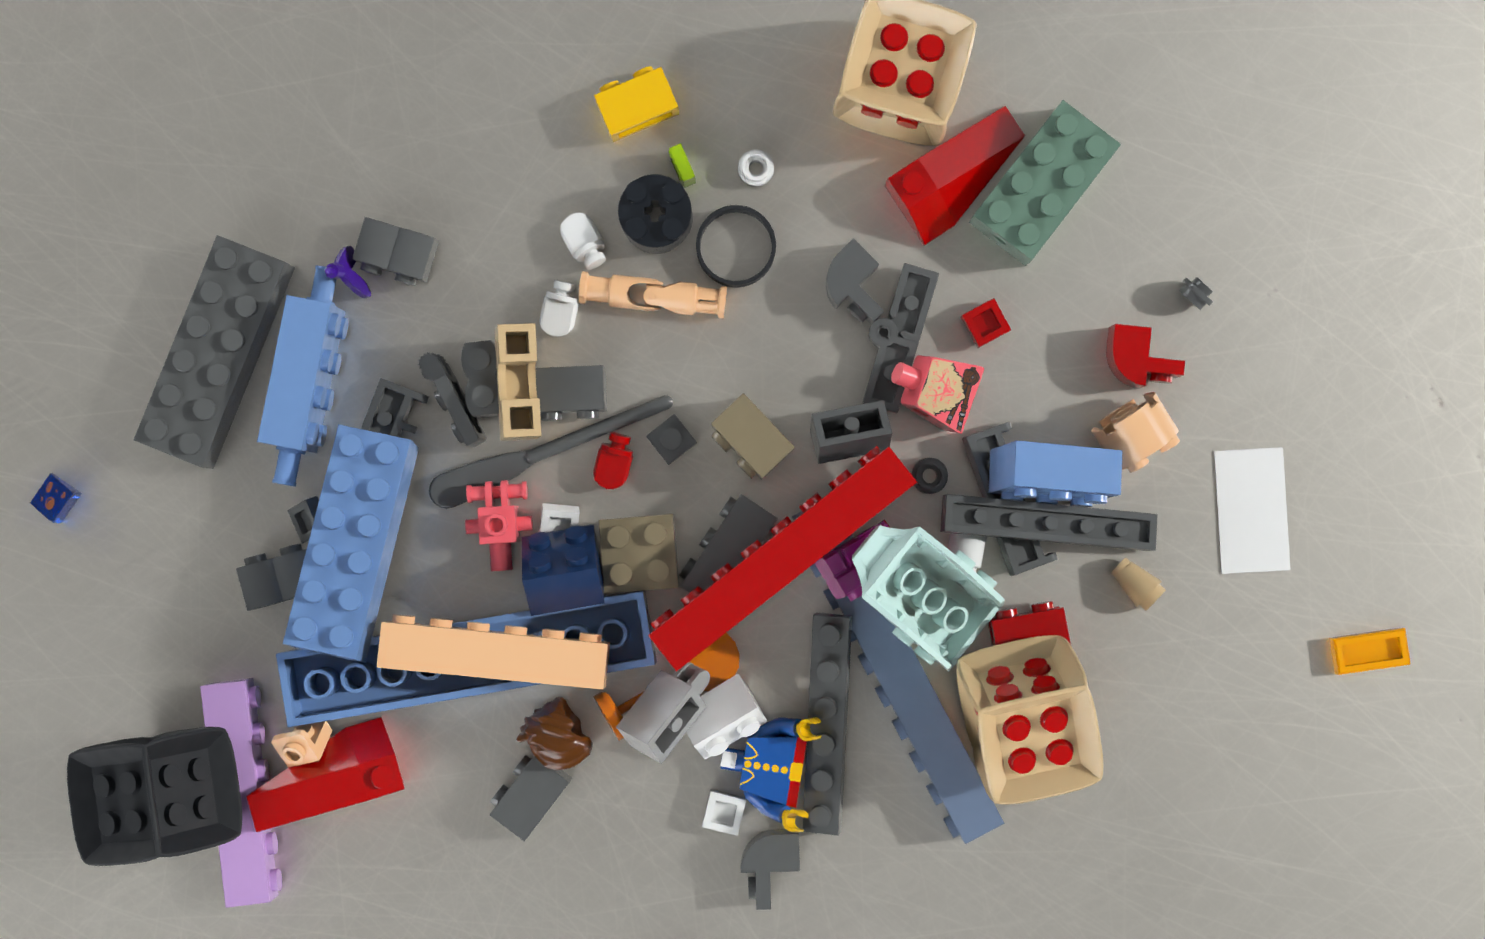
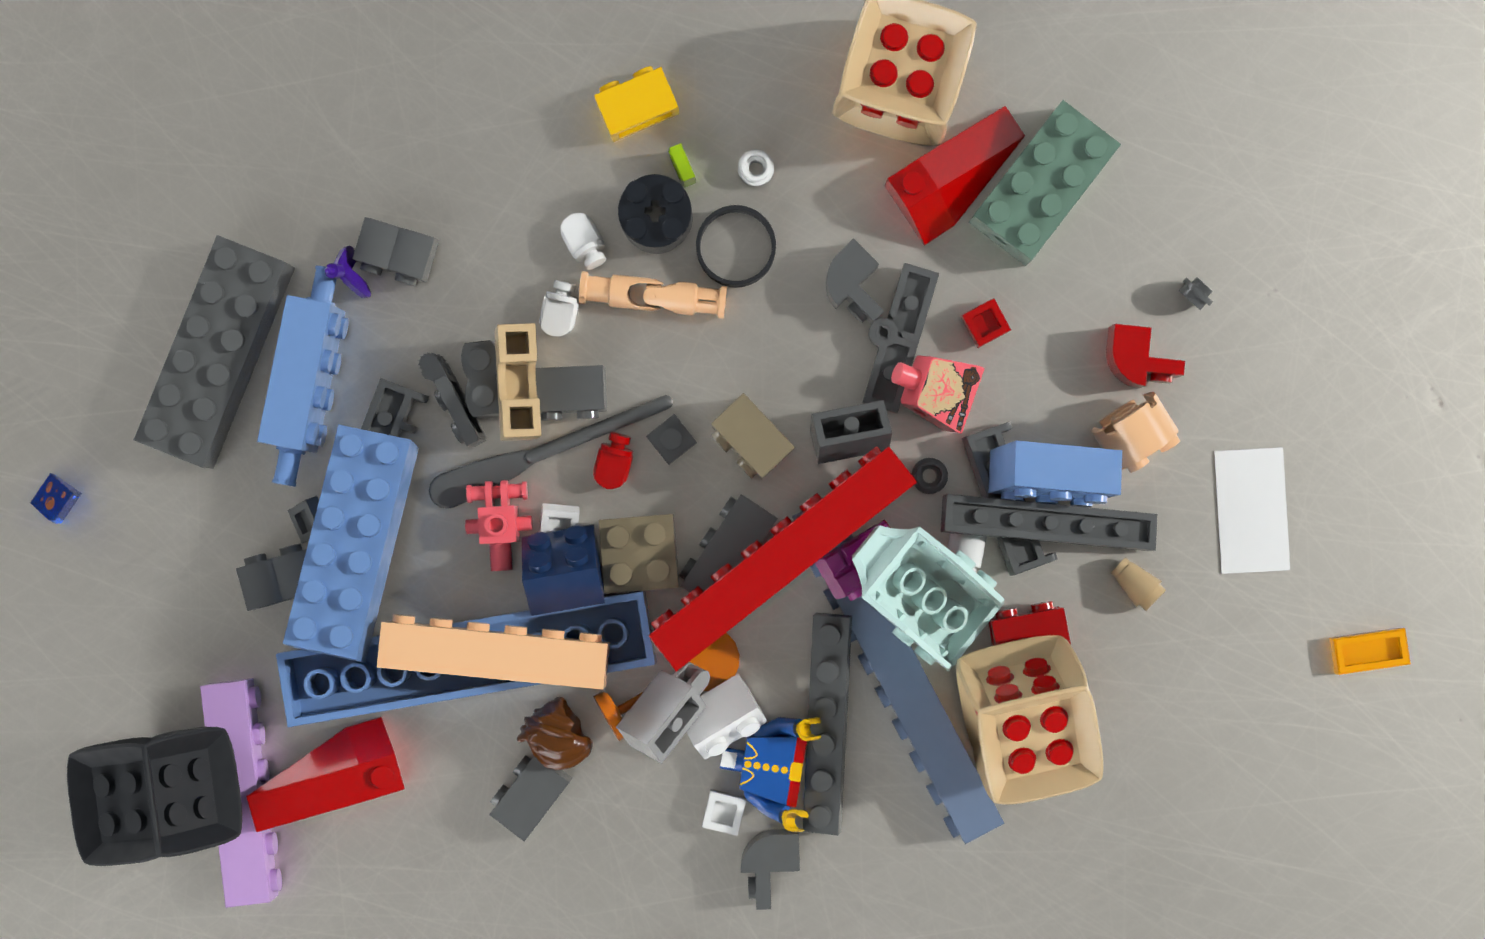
(303, 744): light nougat bracket -> none

